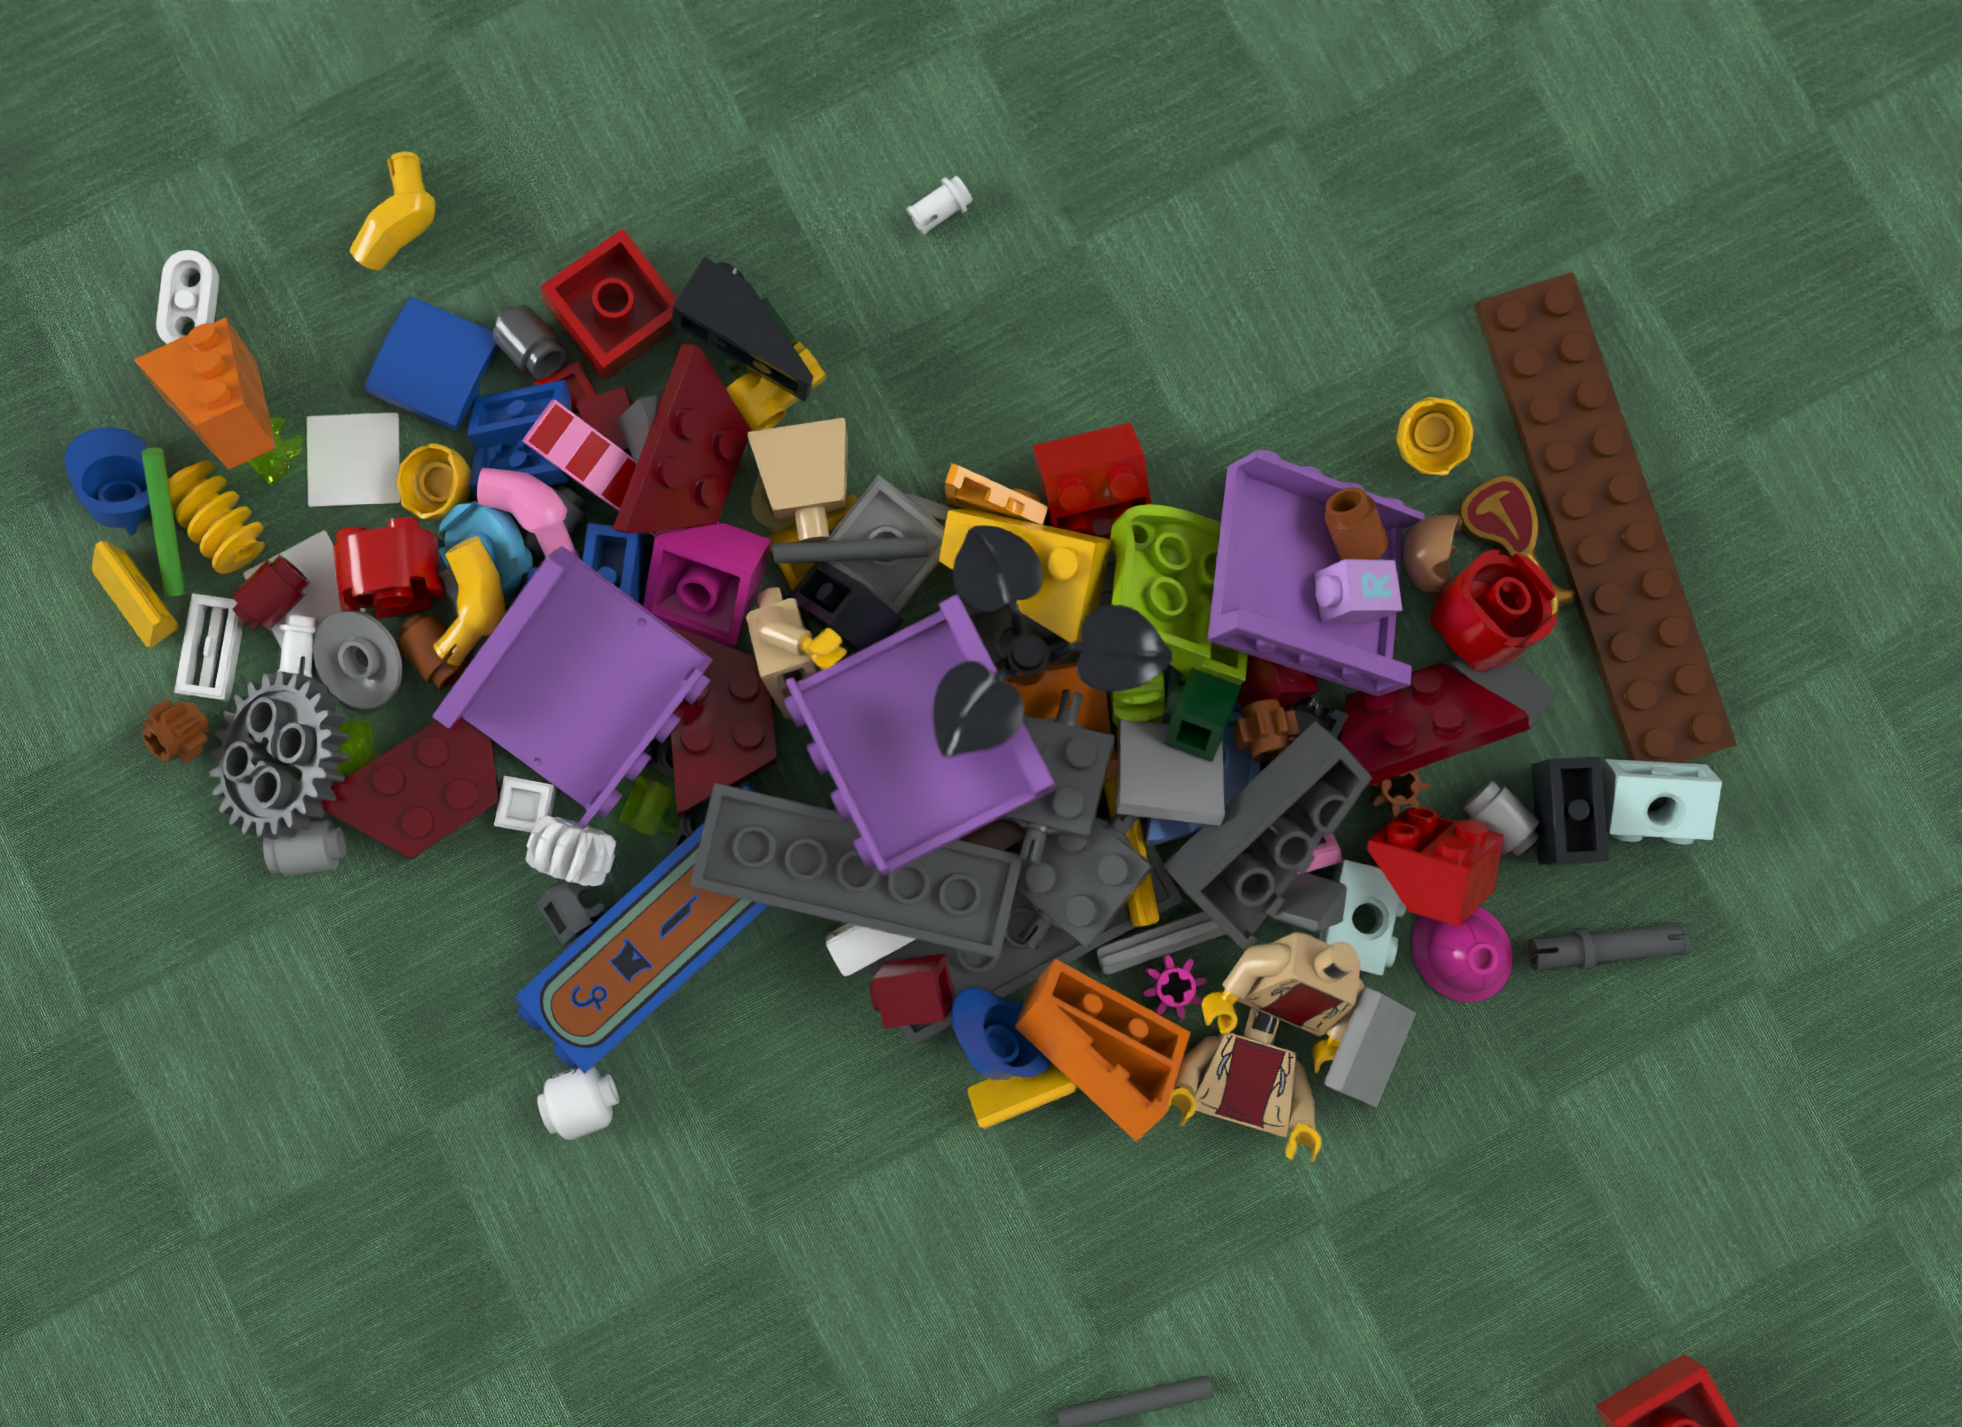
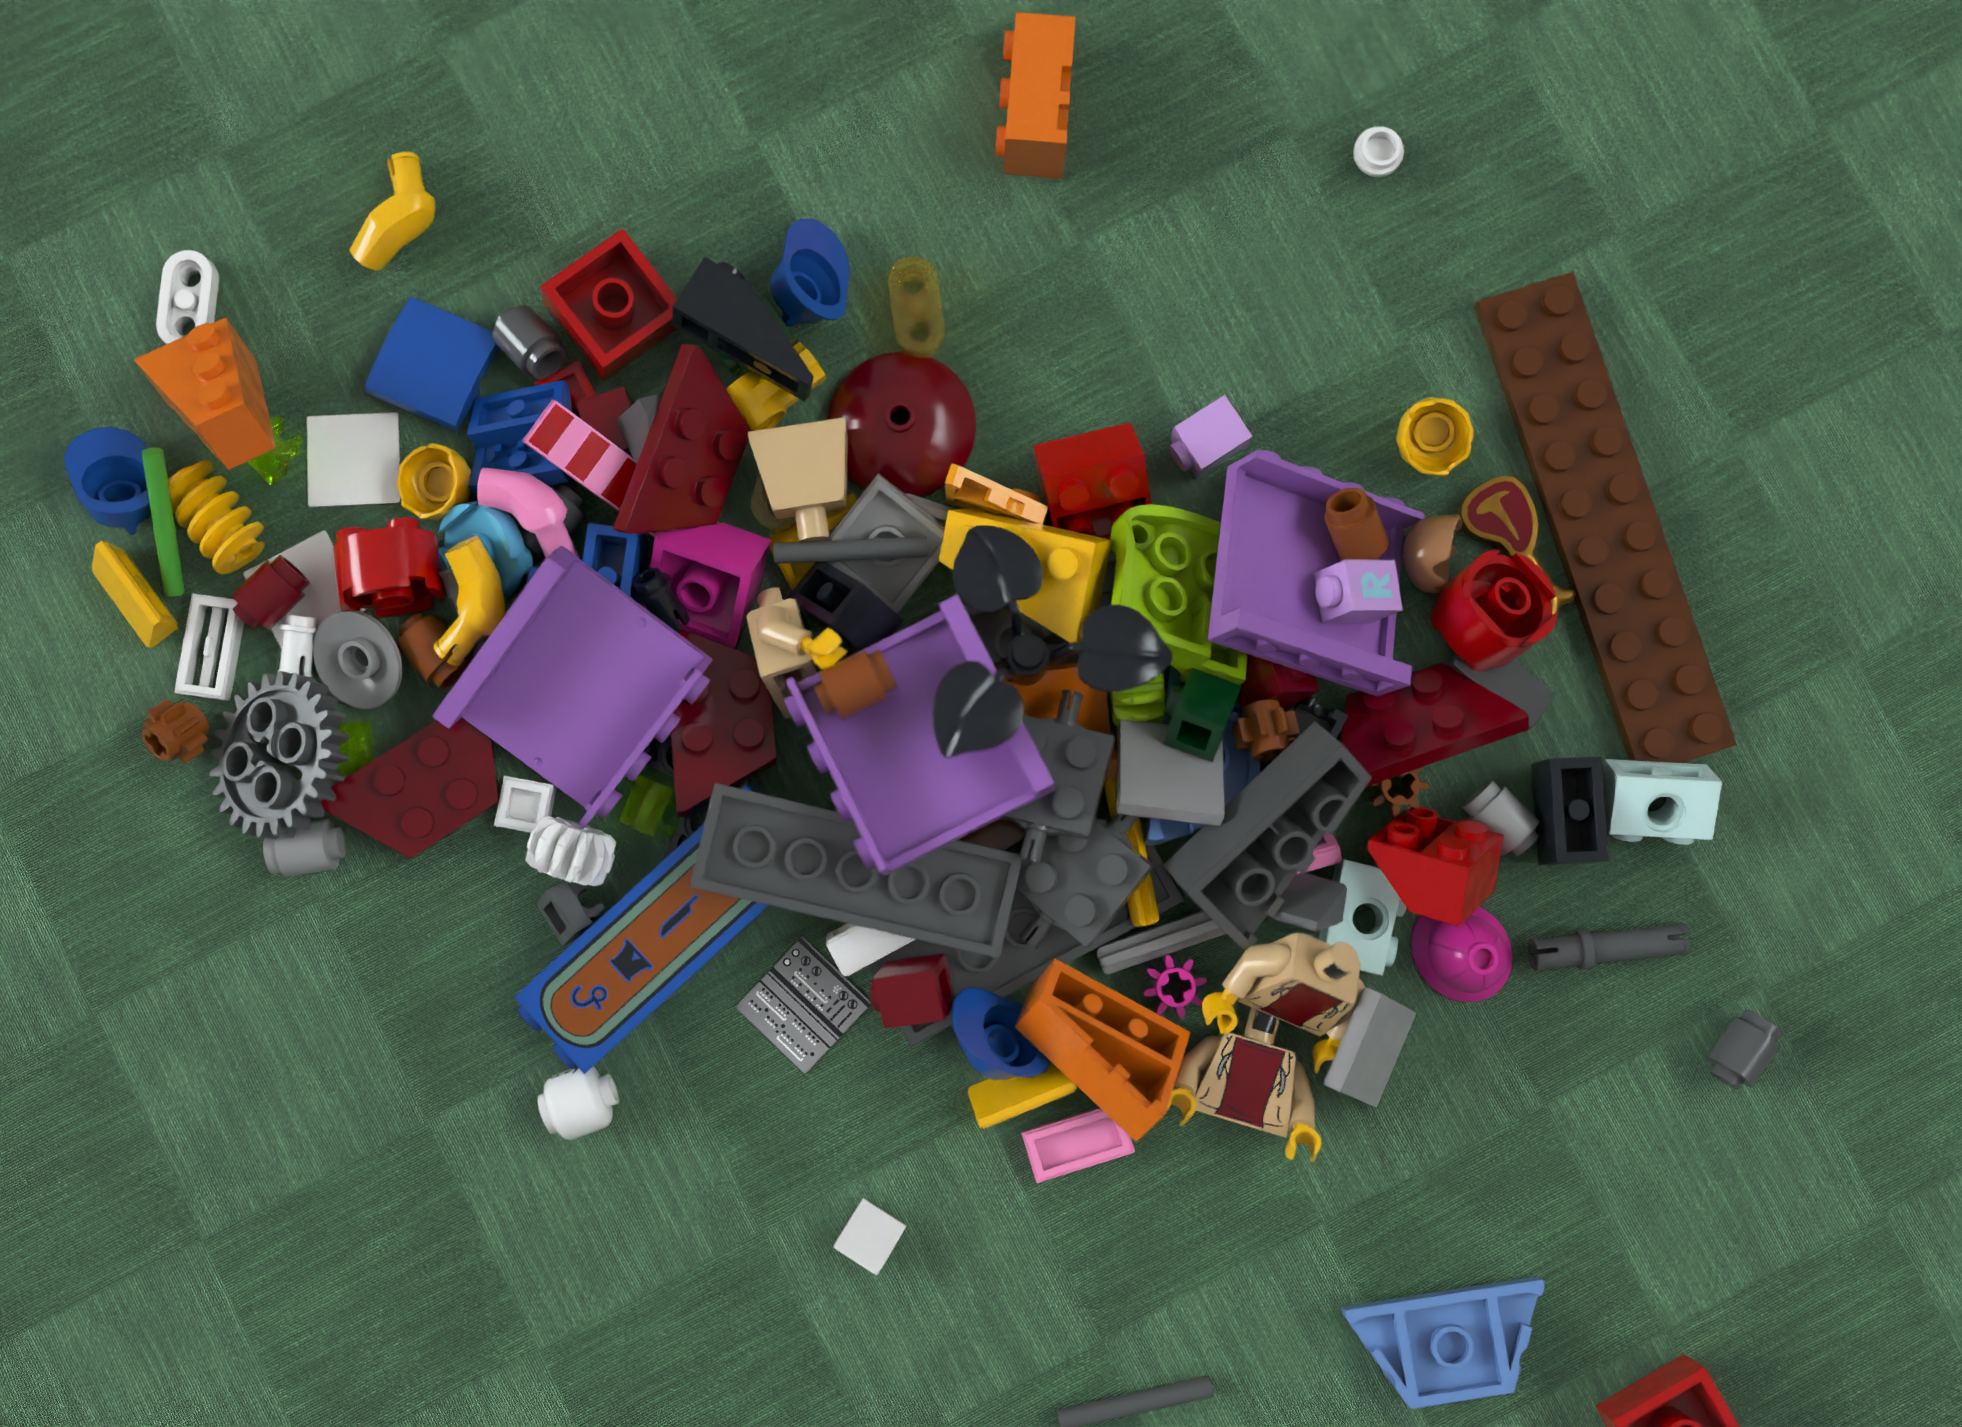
(655, 592): none -> black pin
(803, 1005): none -> light grey sticker
(811, 275): none -> blue piece
(855, 684): none -> dark orange brick
(869, 1236): none -> white slope
(912, 454): none -> dark red dish
(916, 309): none -> clear yellow plate
(940, 204): white pin -> none
(1036, 95): none -> orange wedge
(1075, 1144): none -> bright pink tile
(1209, 438): none -> lavender brick
(1378, 151): none -> white plate
(1451, 1340): none -> medium blue wing
(1744, 1050): none -> dark grey brick

